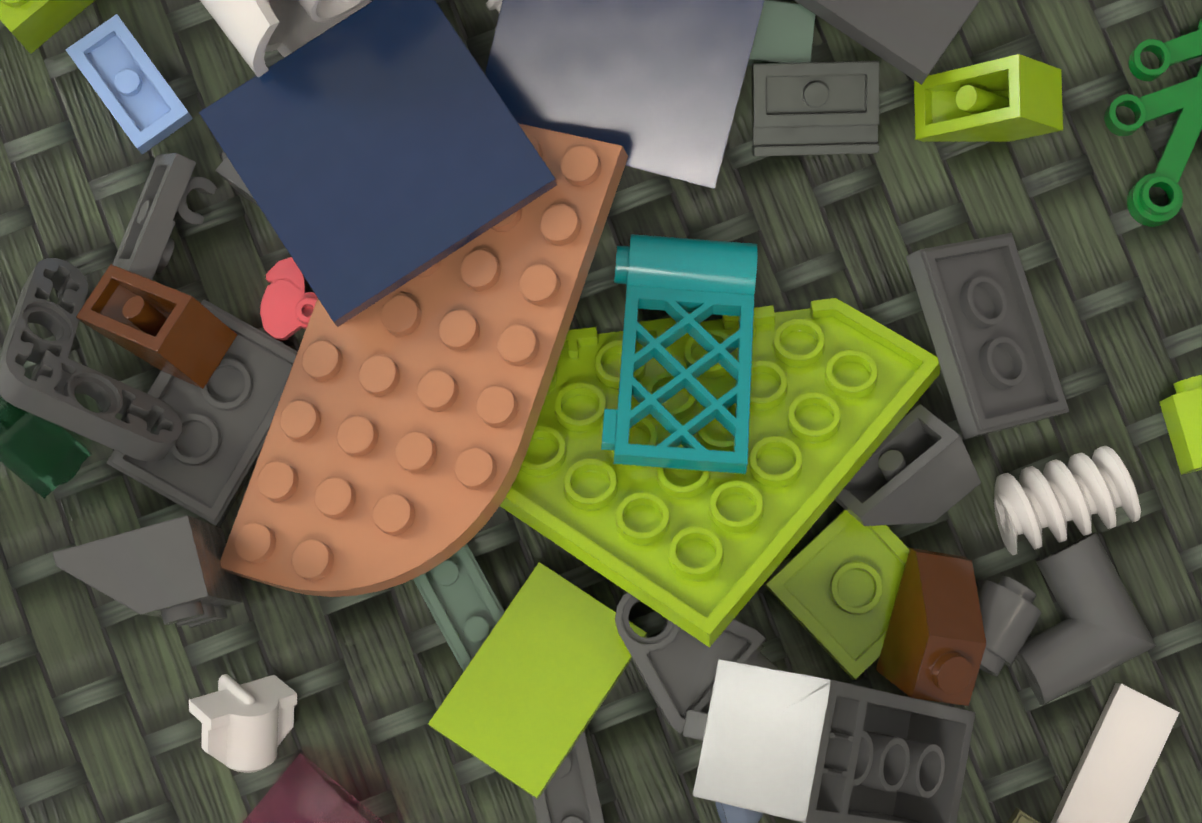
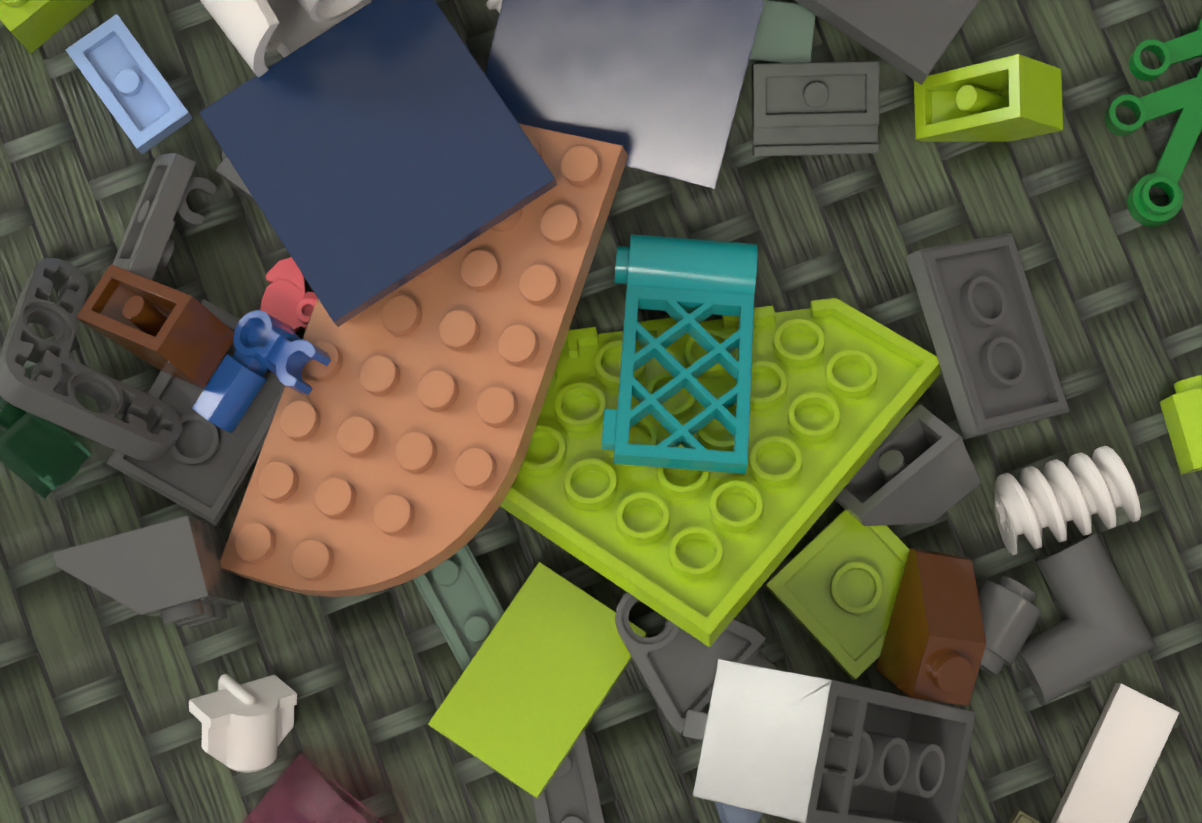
(260, 345): none -> blue bar

